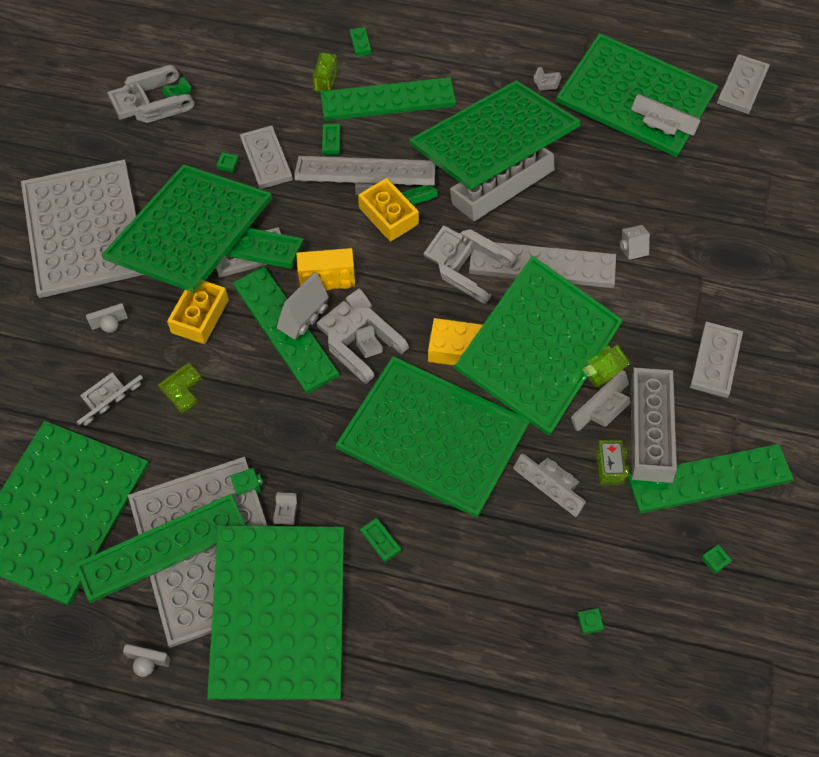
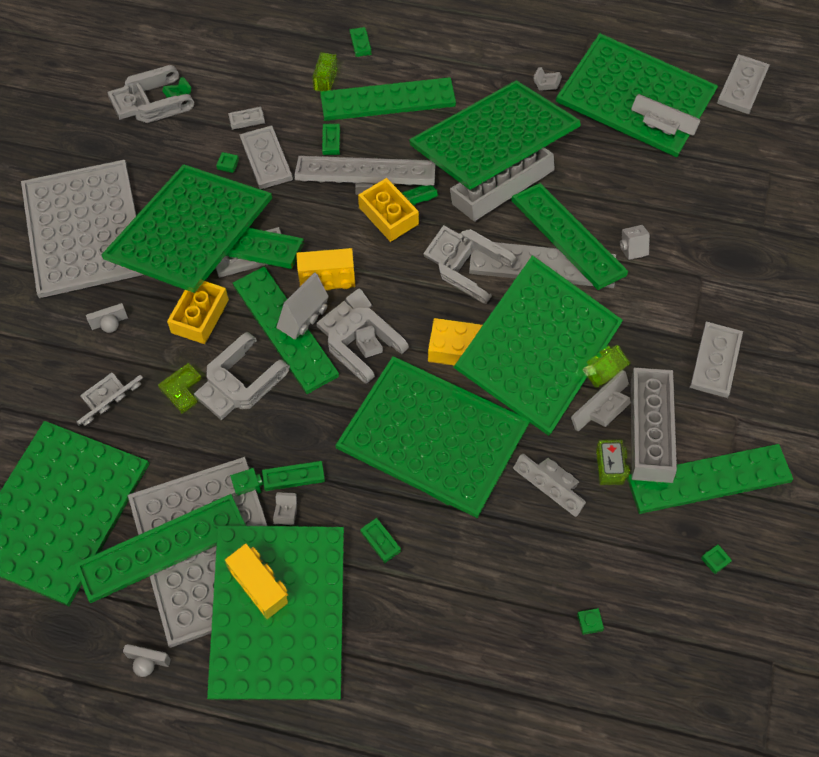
(226, 392): none -> light grey plate
(246, 118): none -> light grey plate
(257, 580): none -> yellow brick
(293, 476): none -> green plate
(569, 236): none -> green plate

